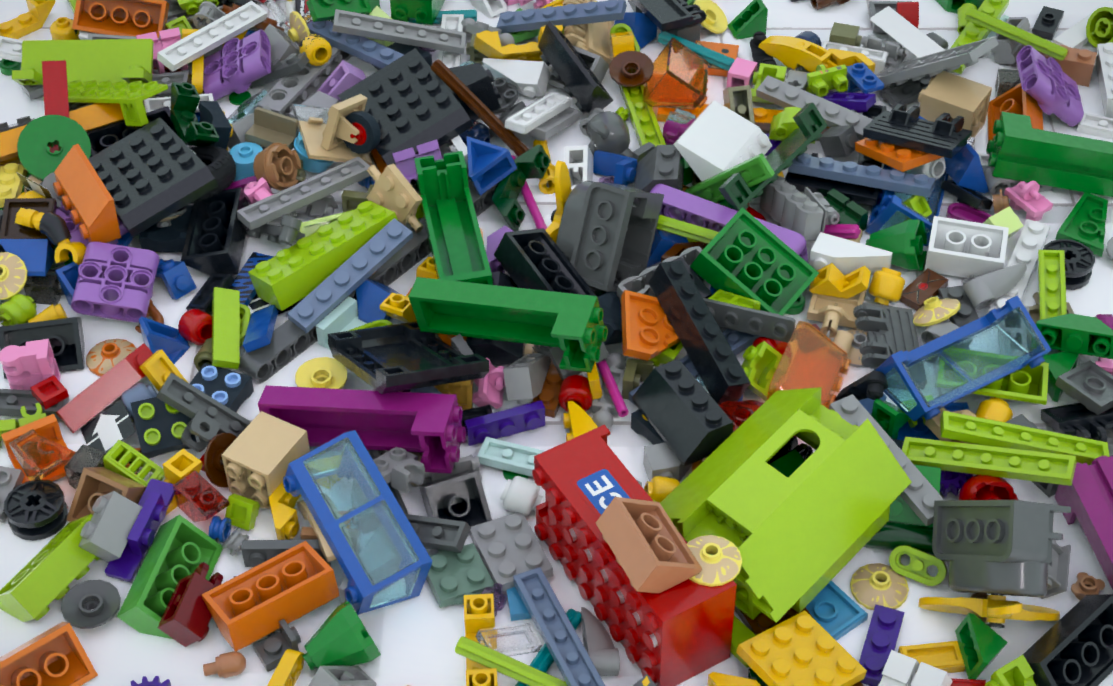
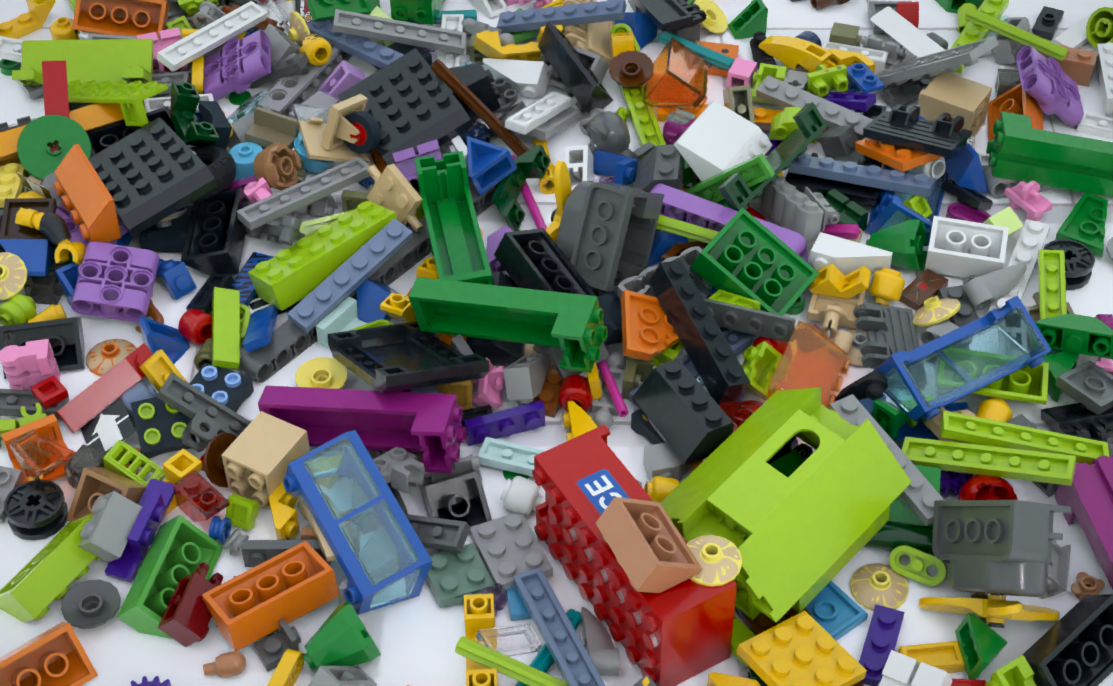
(1000, 202): medium nougat plate -> none

